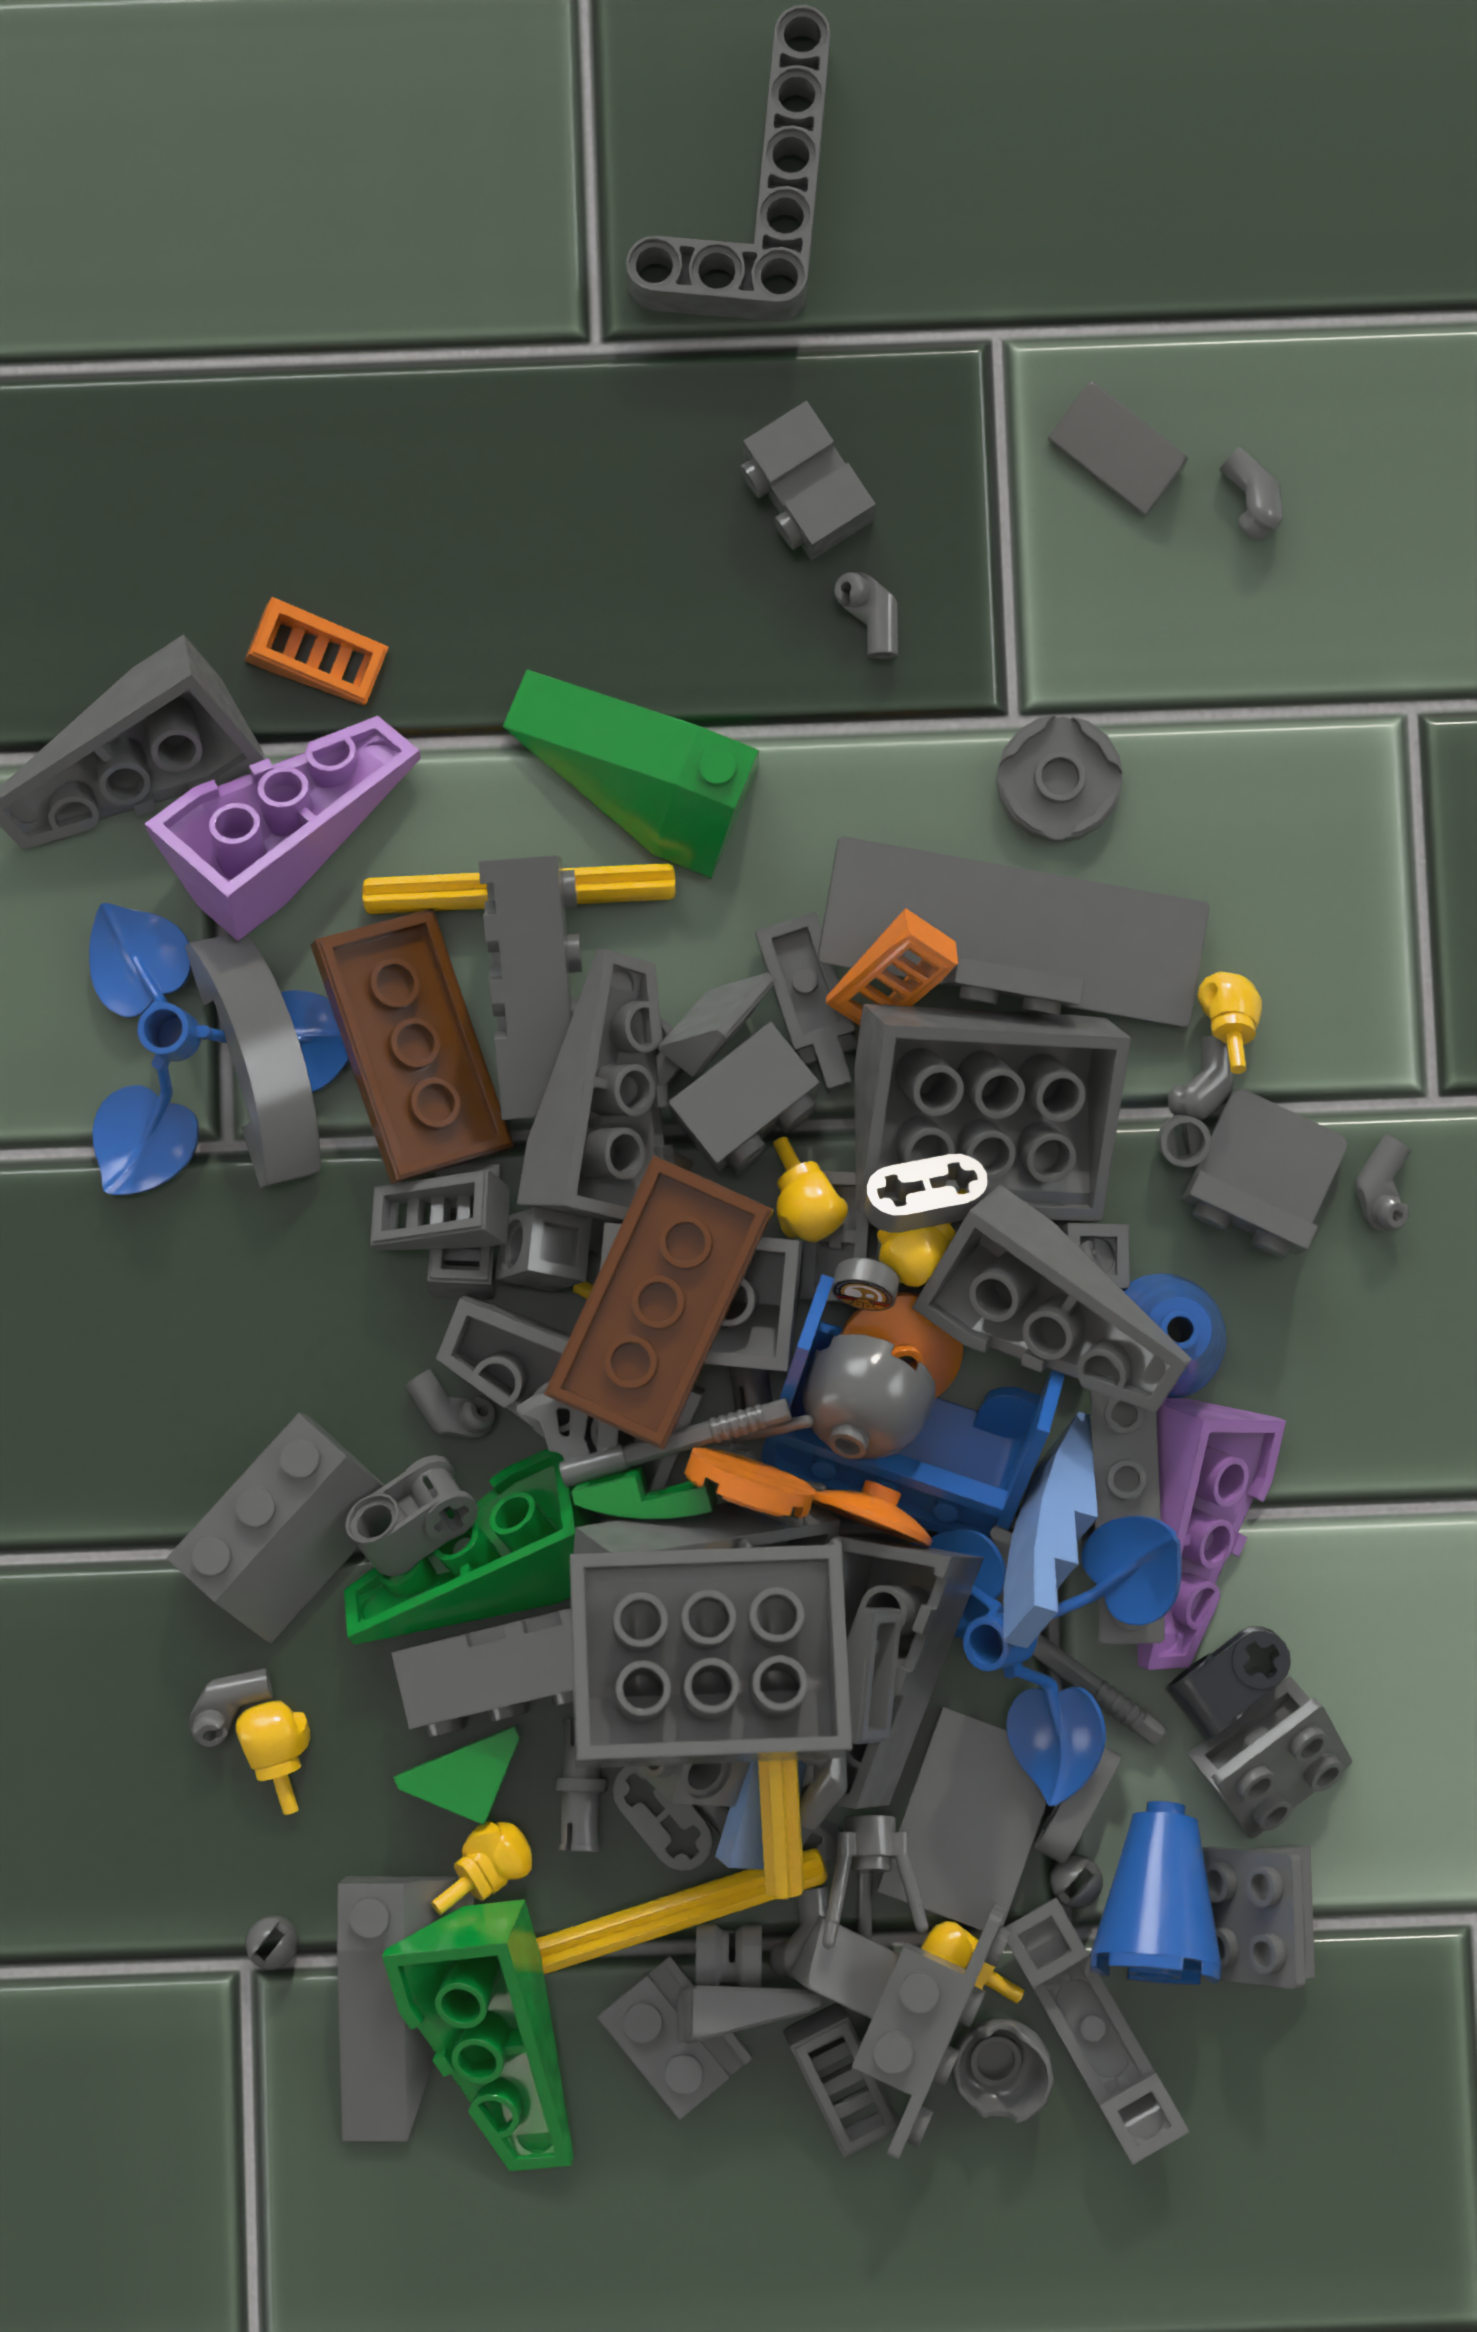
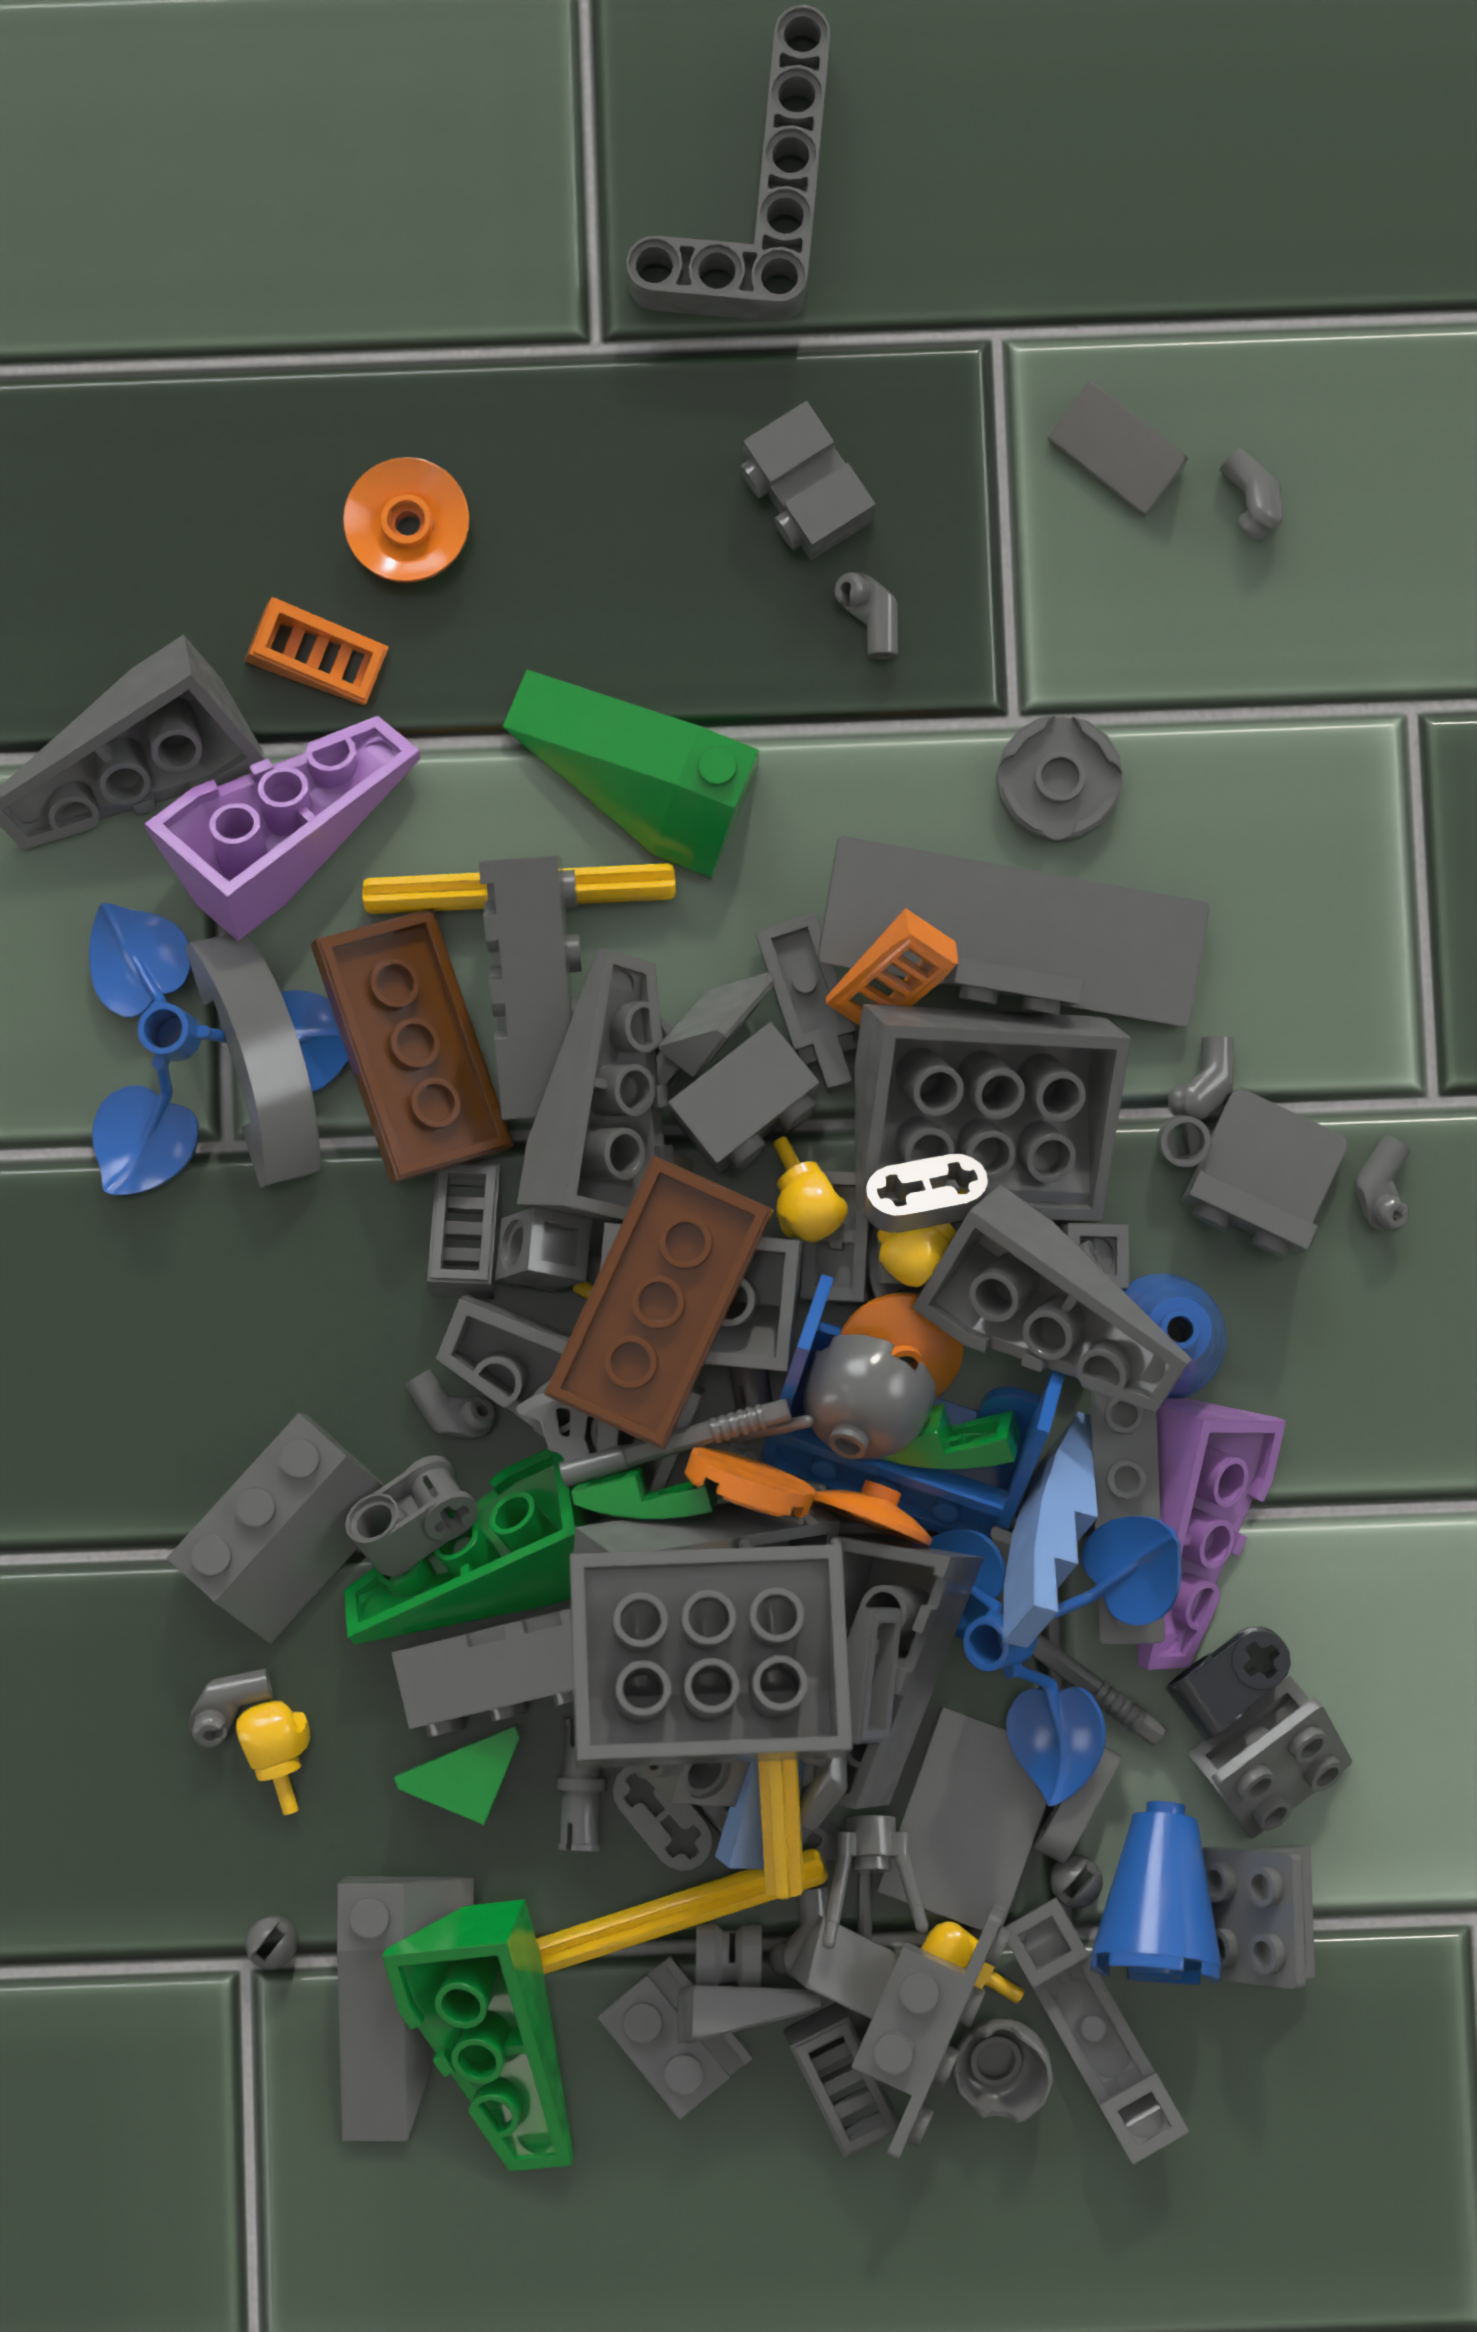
(398, 491): none -> orange dish
(479, 1220): dark grey slope -> none
(489, 1859): yellow piece -> none
(865, 1284): tile -> none
(964, 1445): none -> green slope
(1233, 1011): yellow piece -> none

